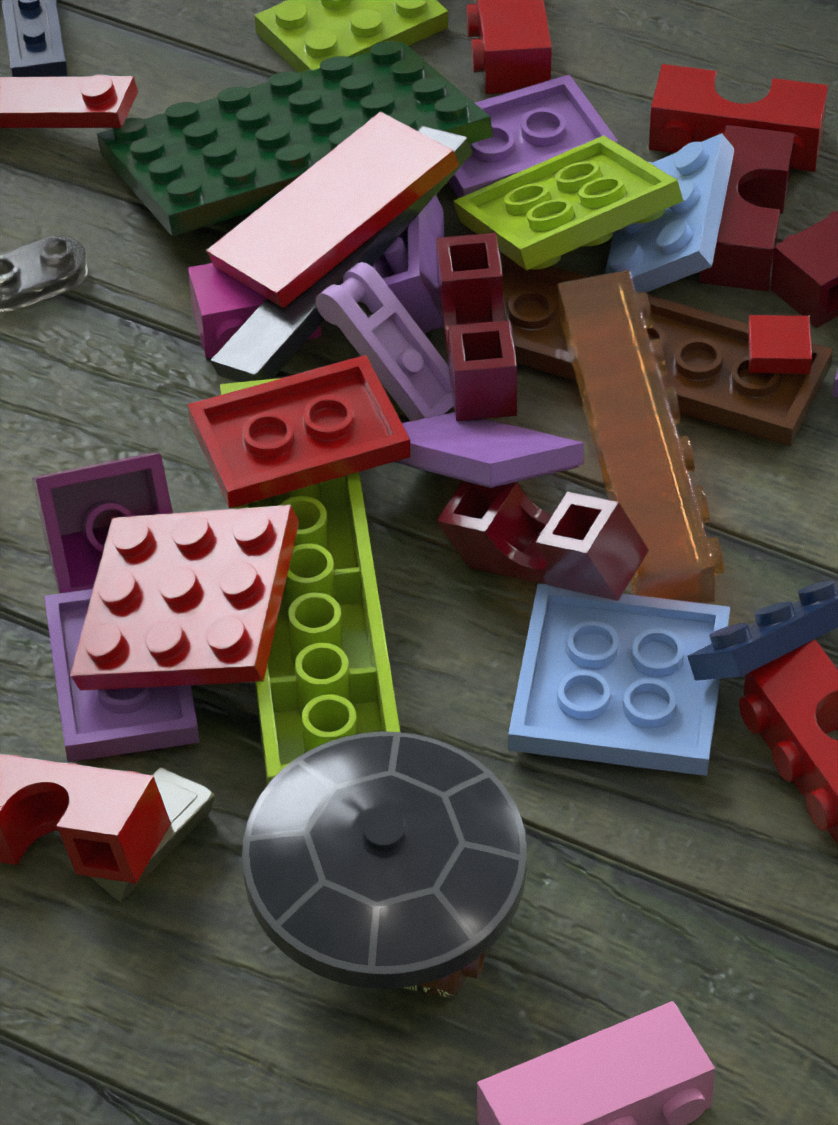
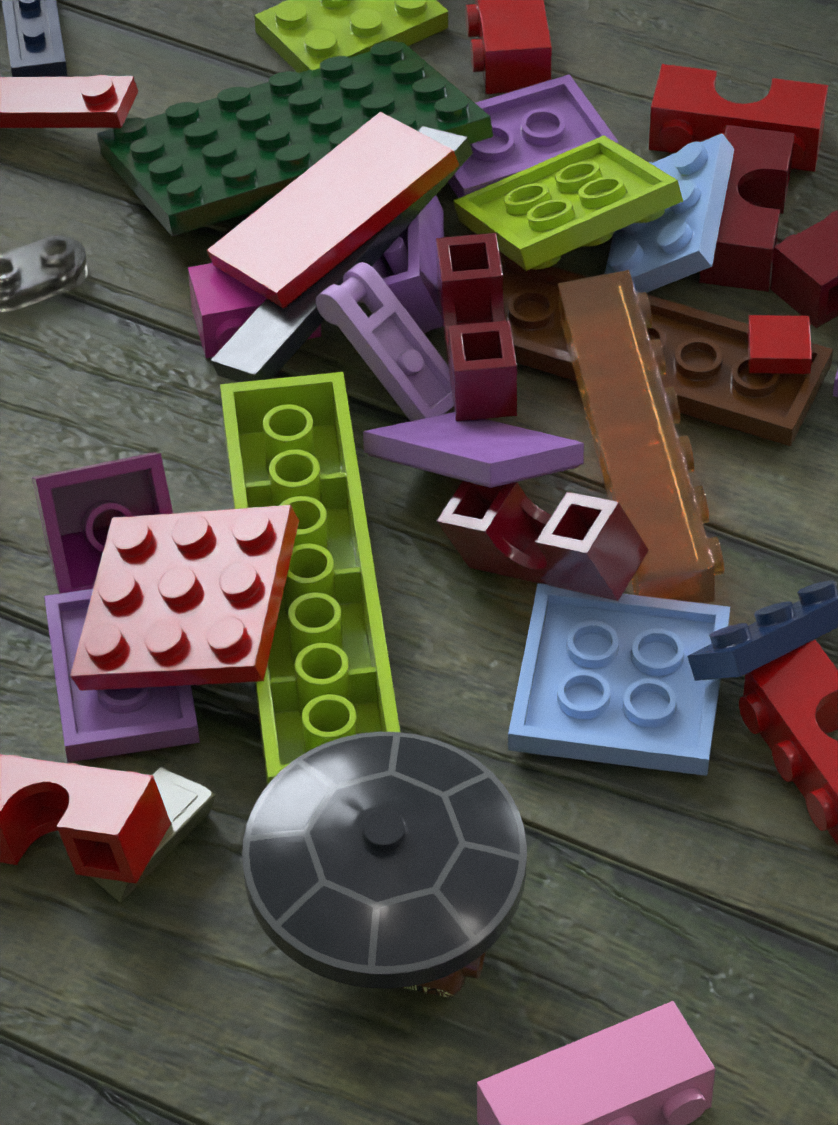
(298, 431): red plate -> none

